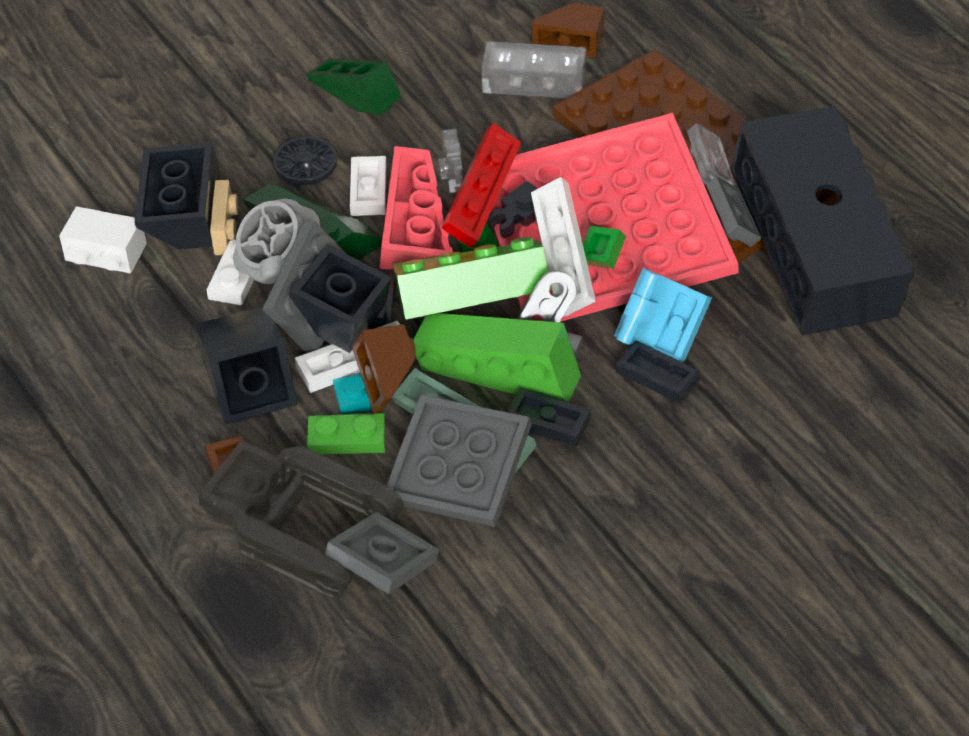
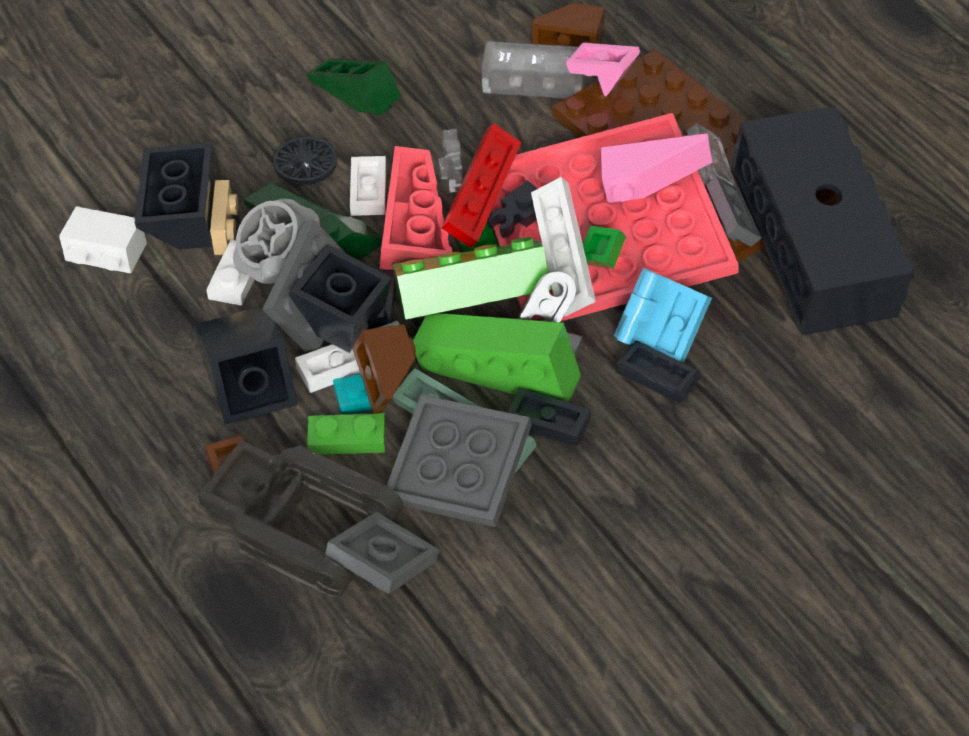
(603, 60): none -> bright pink slope
(648, 166): none -> bright pink slope

